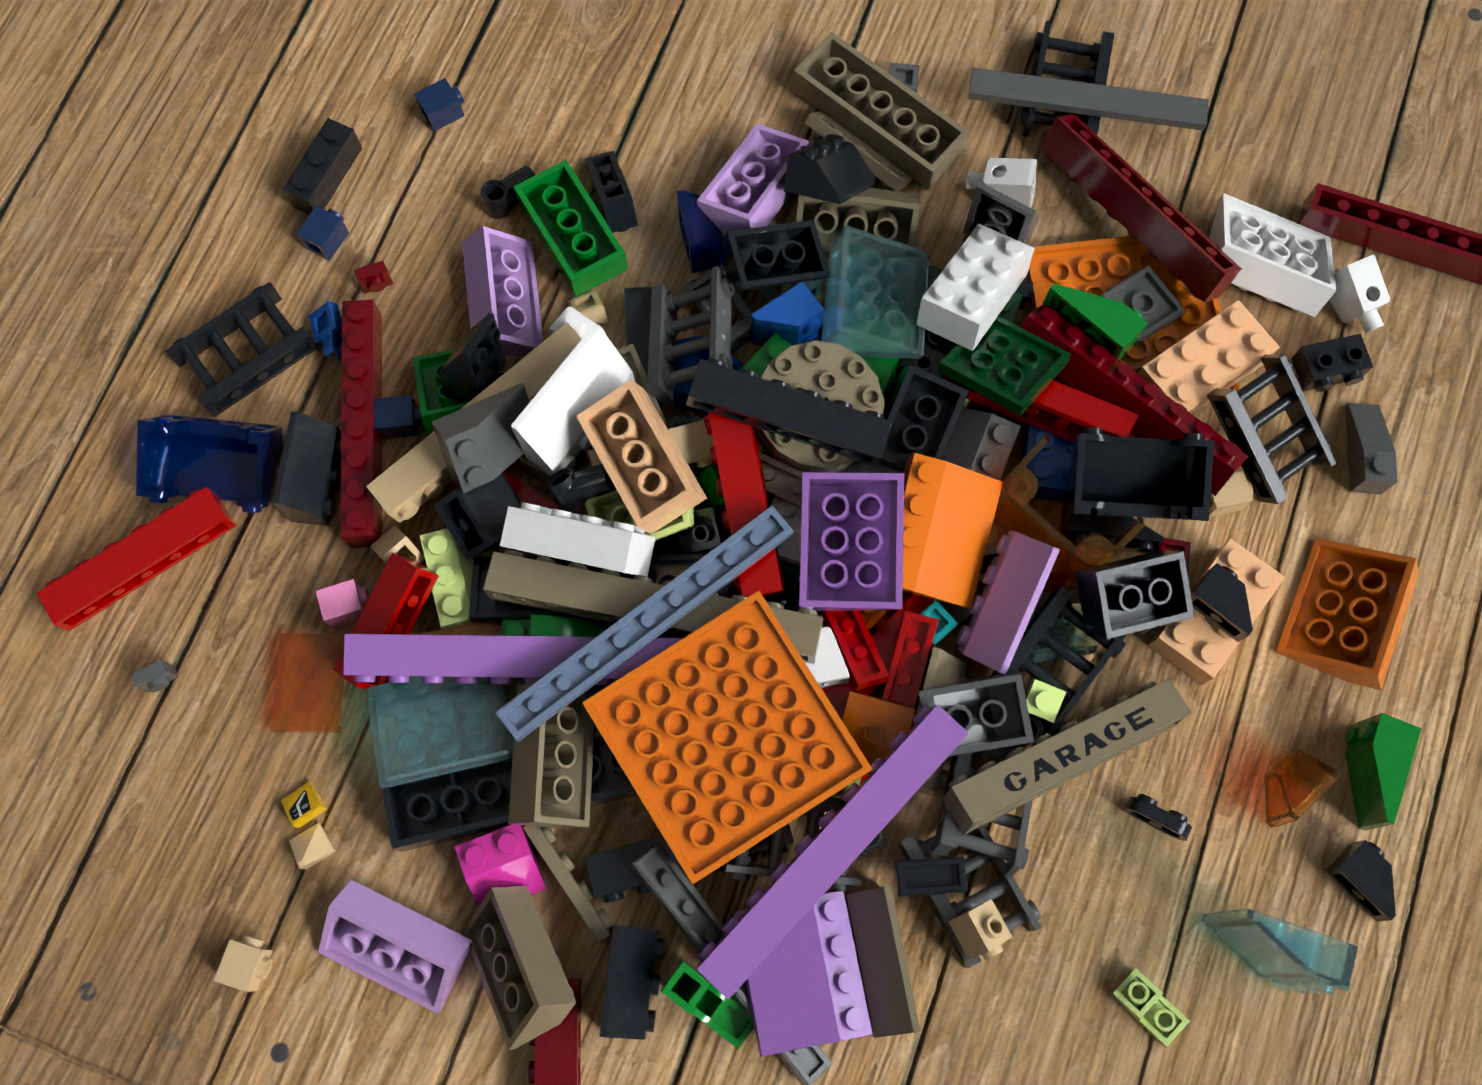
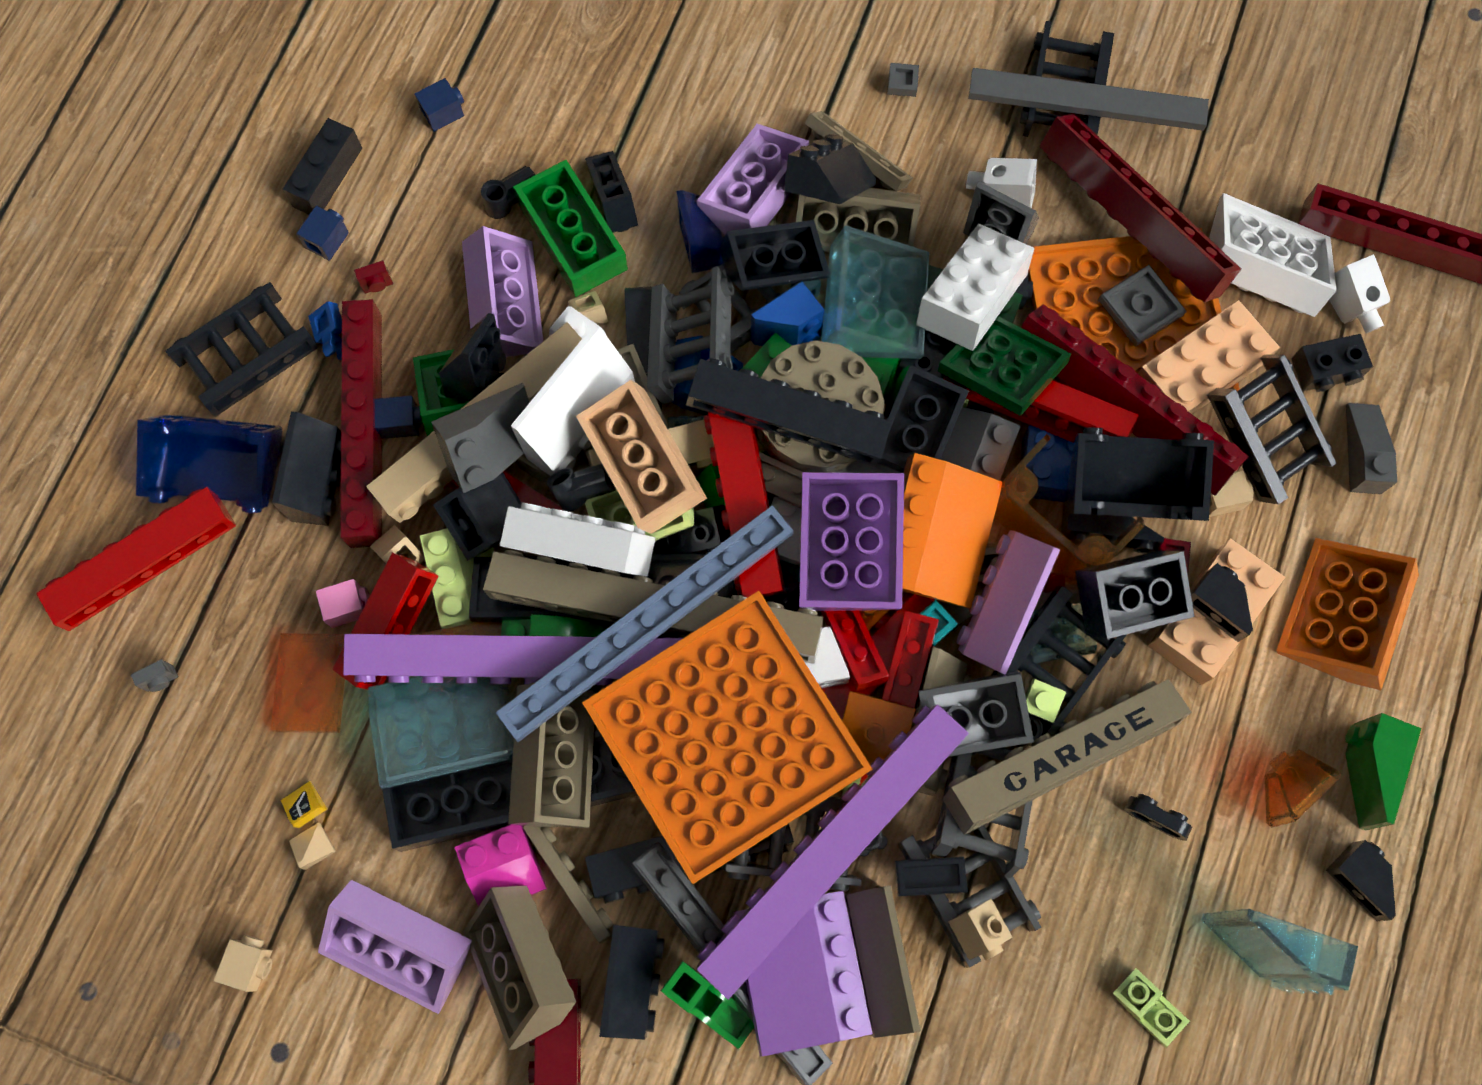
(880, 110): dark tan brick -> none
(1100, 318): green slope -> none

